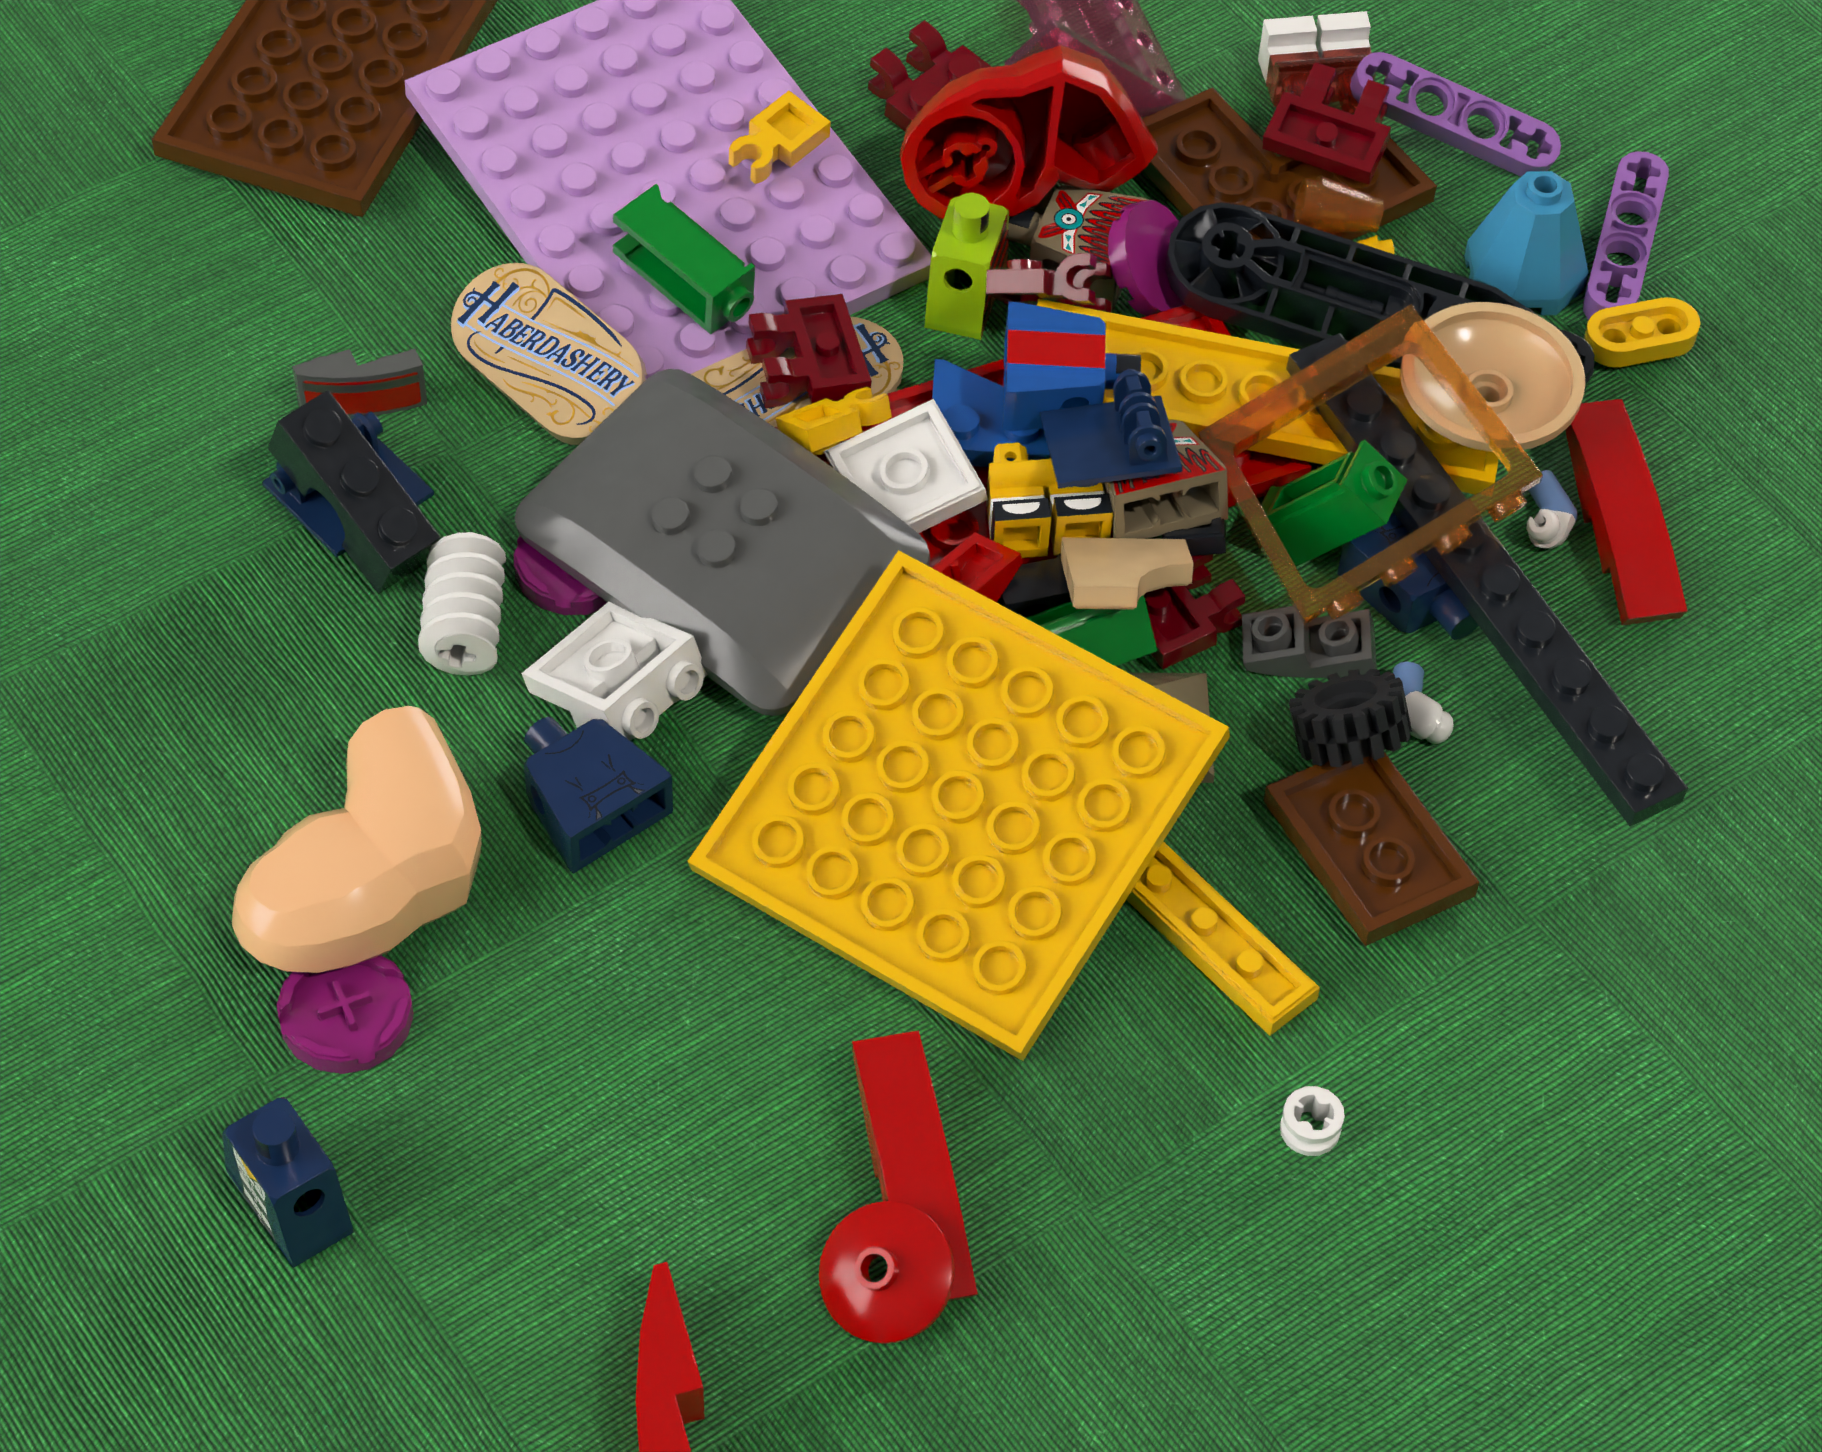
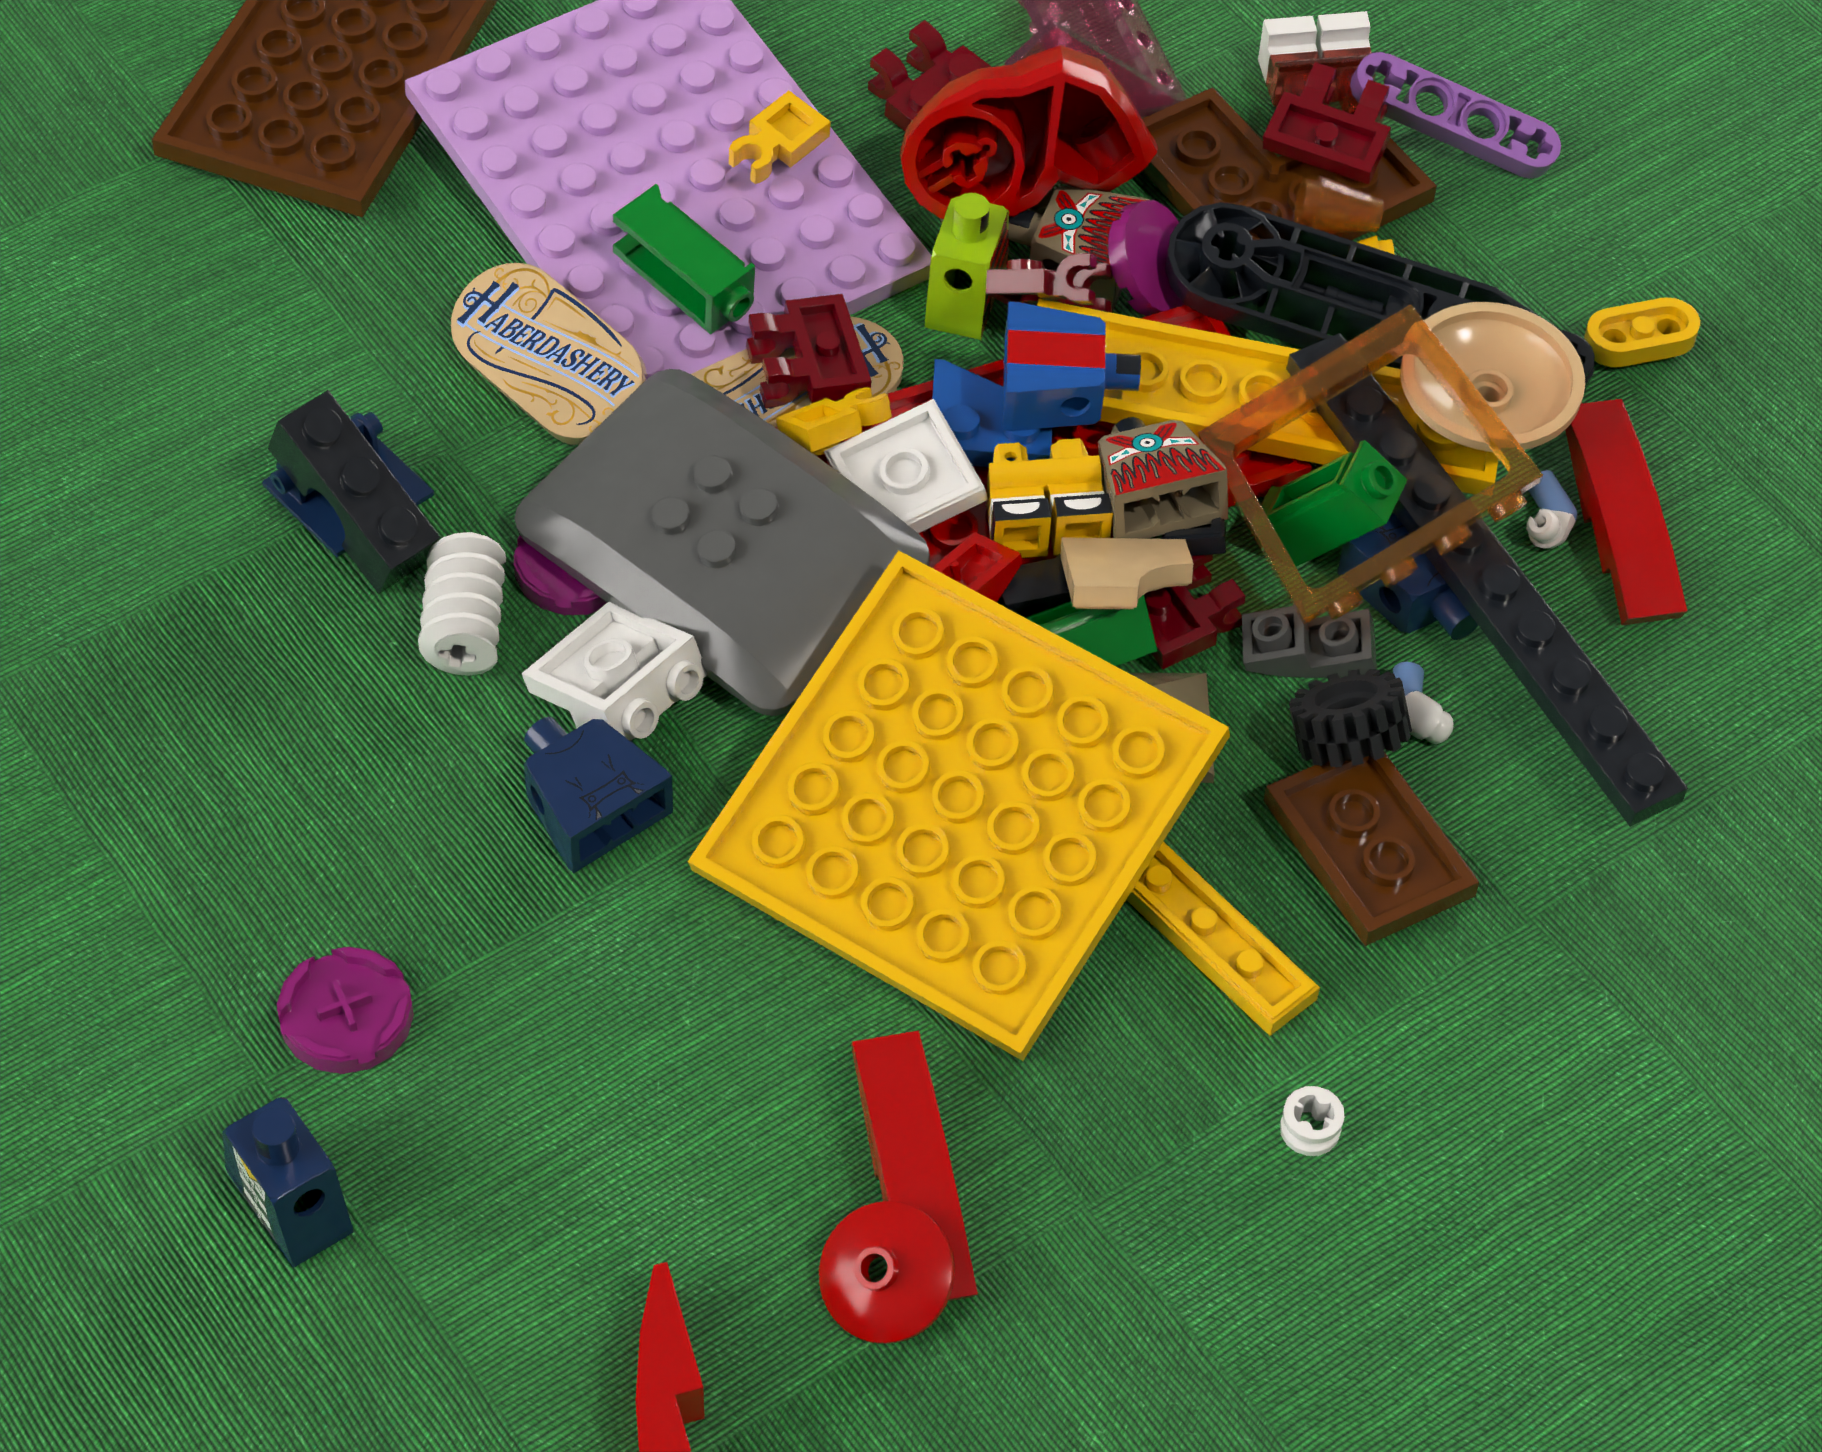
(373, 871): light nougat piece -> none
(377, 387): slope -> none
(1112, 438): dark blue hinge -> none
(1532, 244): dark azure cone -> none
(1627, 238): medium lavender beam -> none

